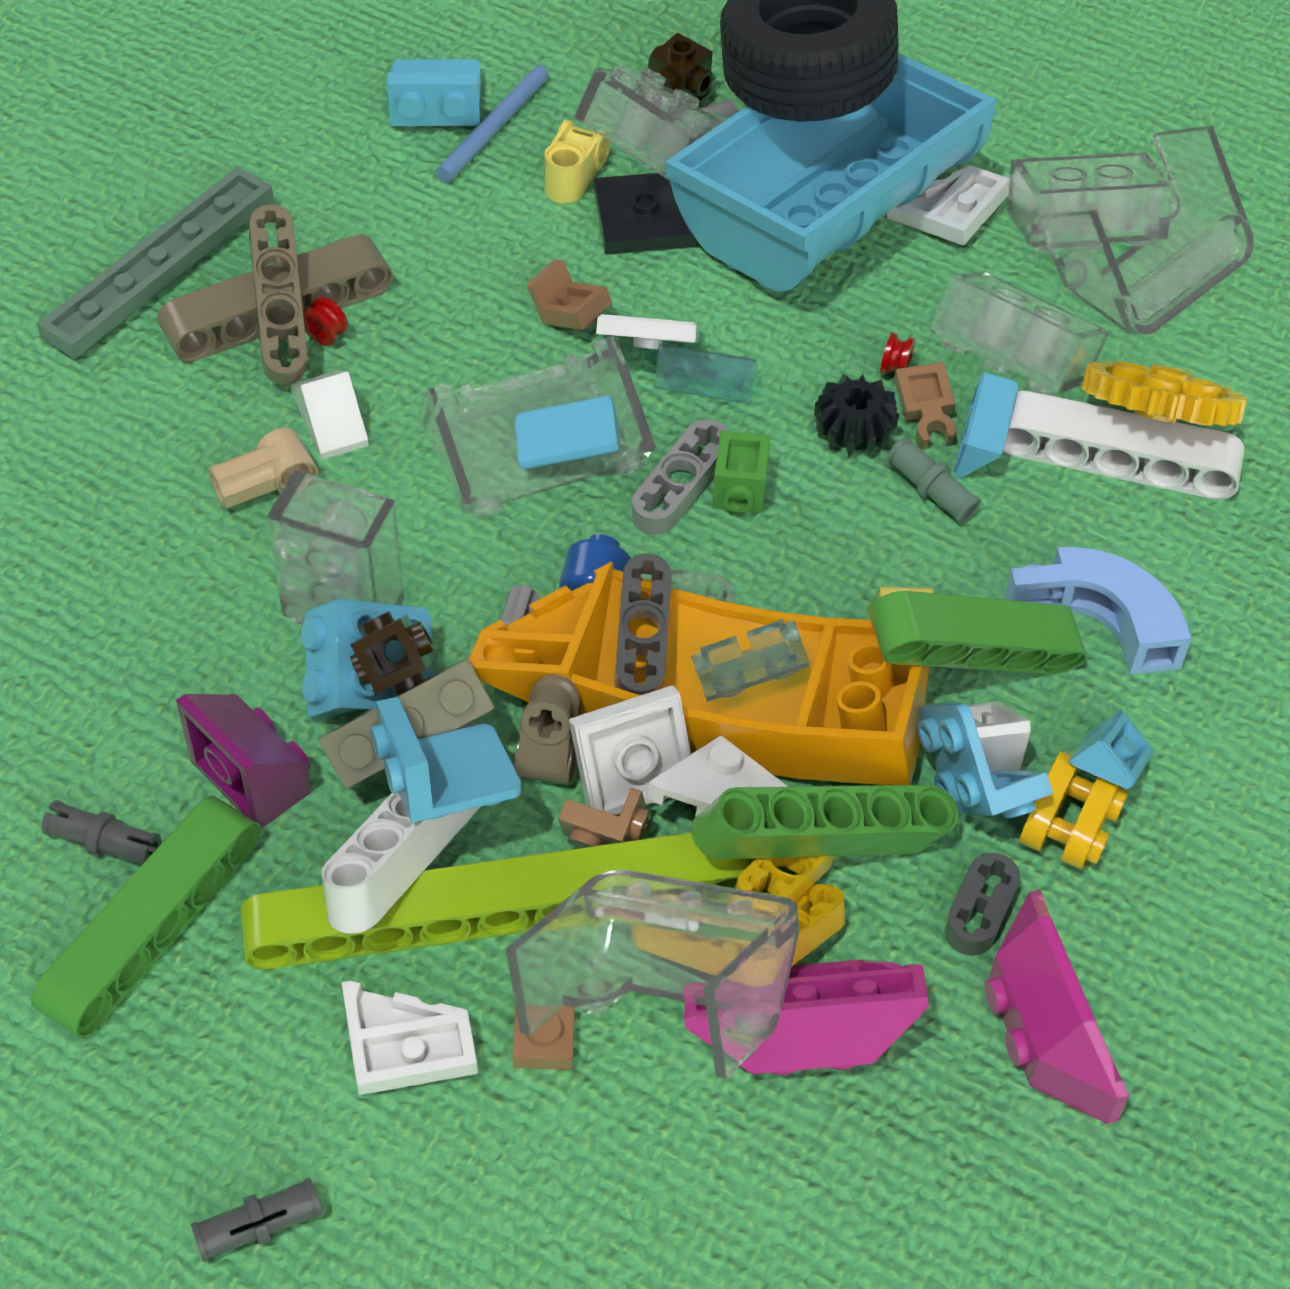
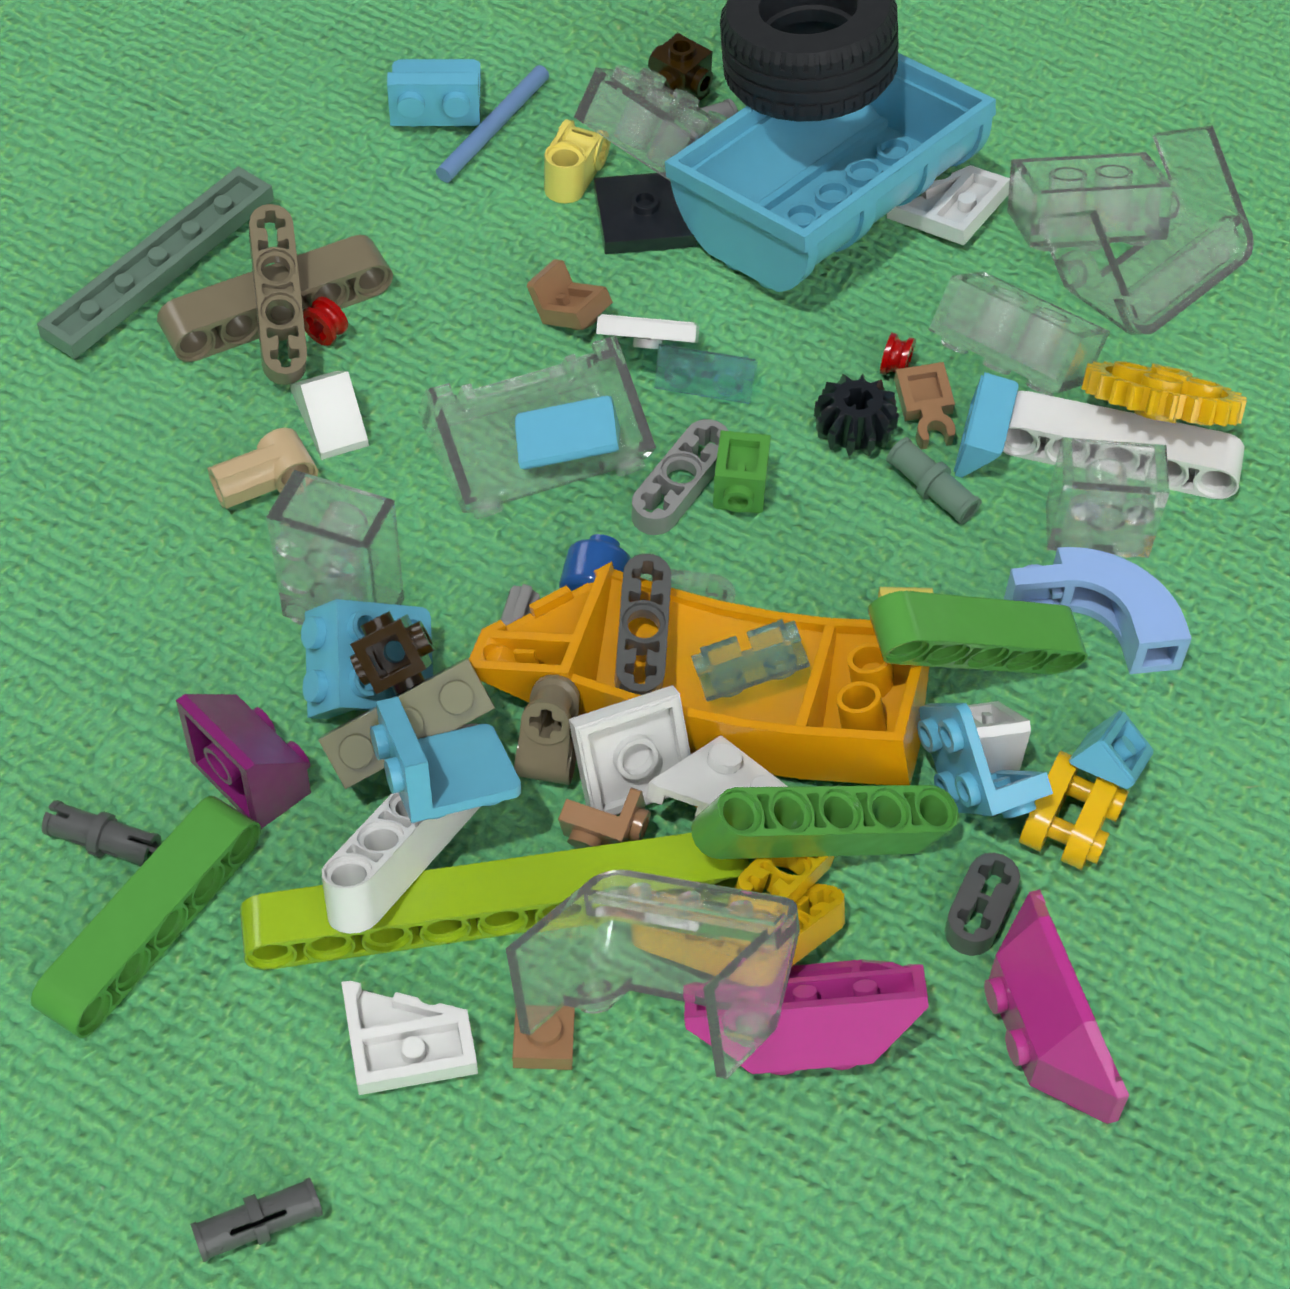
(1107, 496): none -> clear brick

